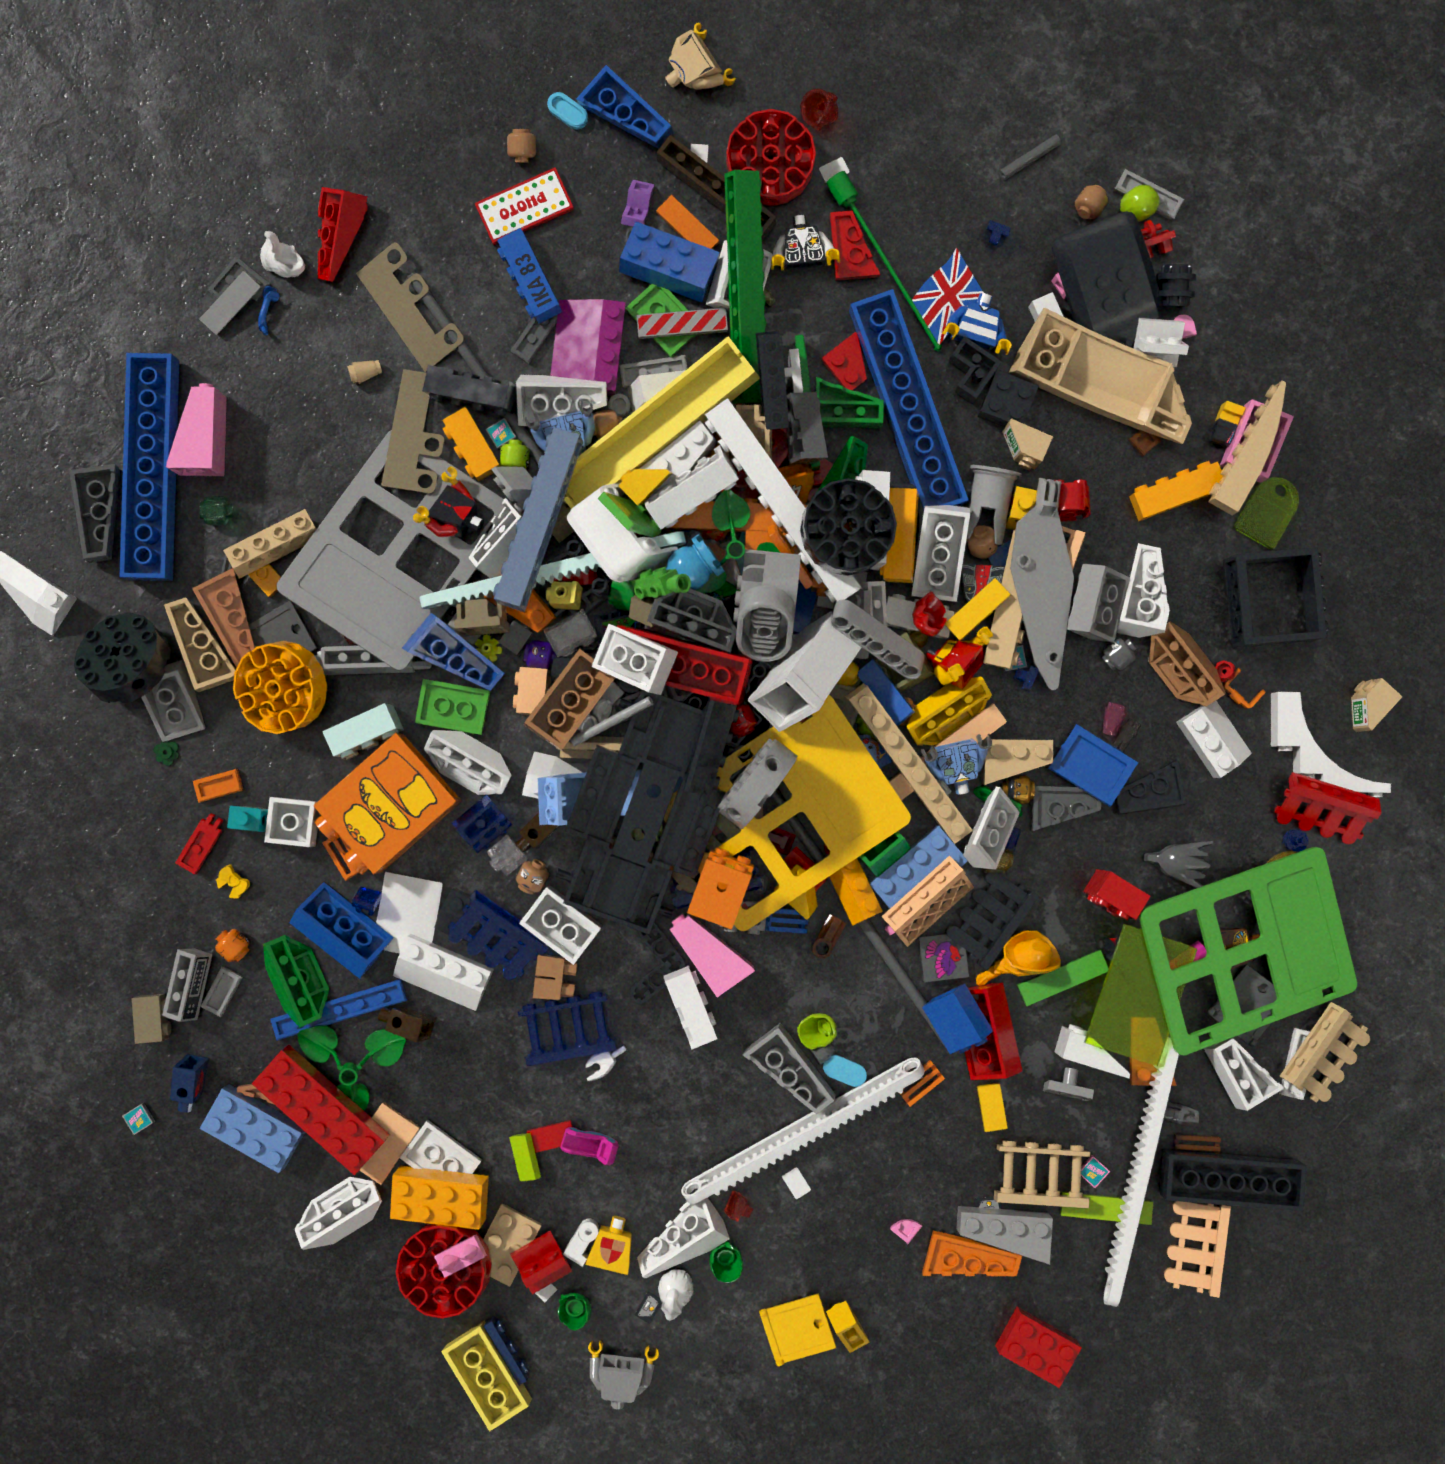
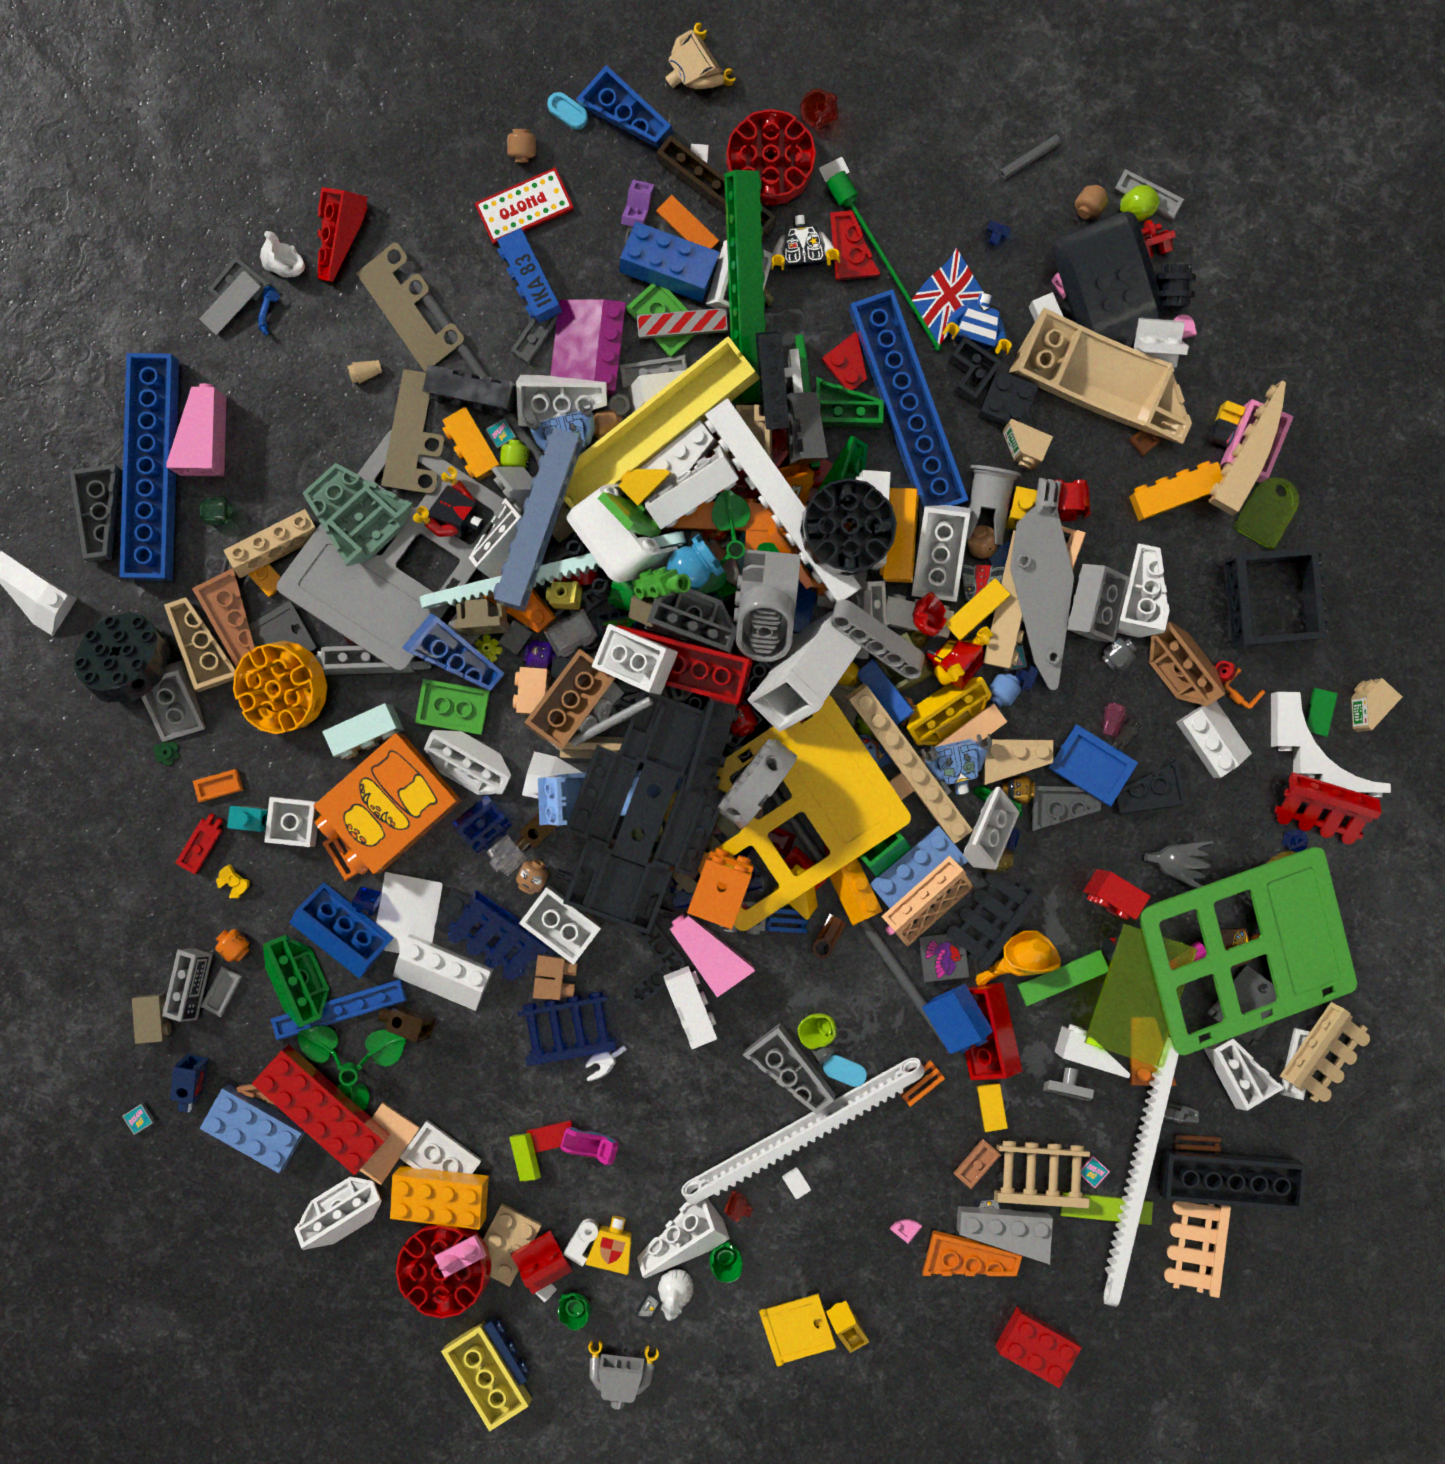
(356, 513): none -> sand green wedge
(977, 1163): none -> nougat plate
(1004, 689): none -> medium blue head
(1320, 711): none -> green tile

